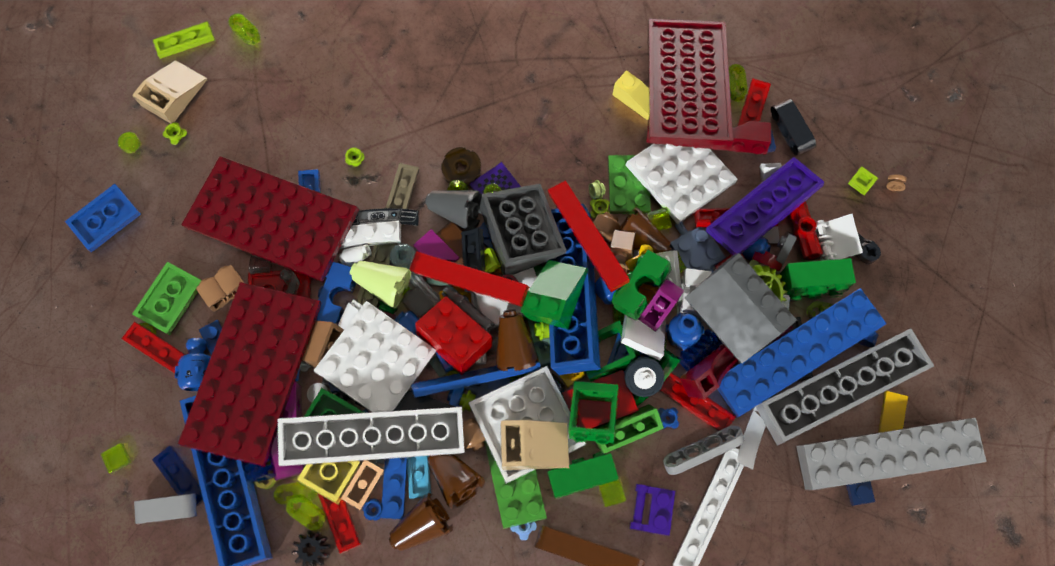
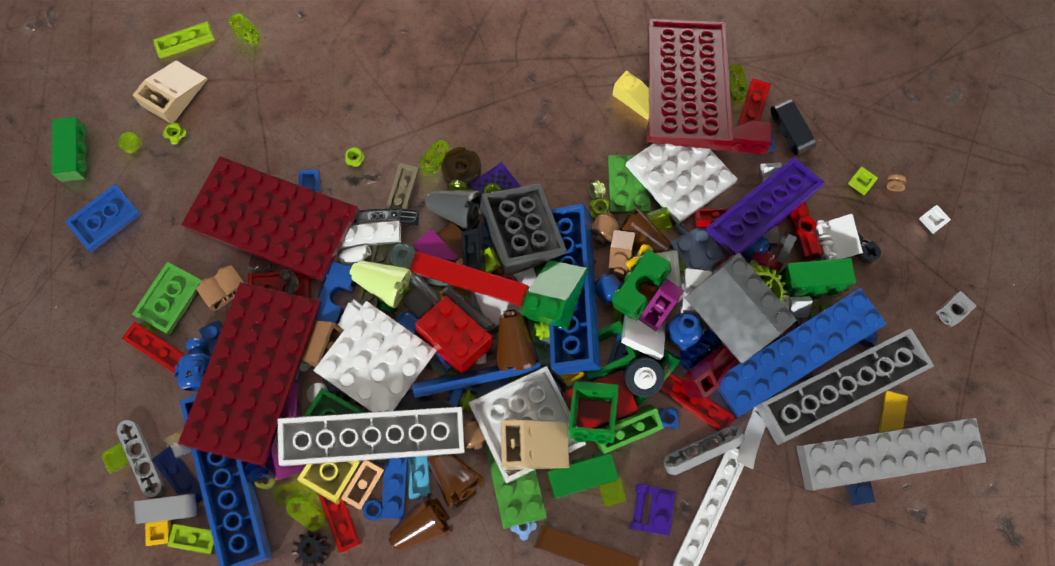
(68, 149): none -> green brick
(137, 460): none -> light grey beam
(158, 532): none -> yellow plate
(172, 441): none -> clear piece
(191, 539): none -> lime plate
(431, 155): none -> clear neon green beam
(588, 236): red tile -> none
(800, 306): none -> white tile
(934, 219): none -> white plate
(961, 304): none -> light grey brick

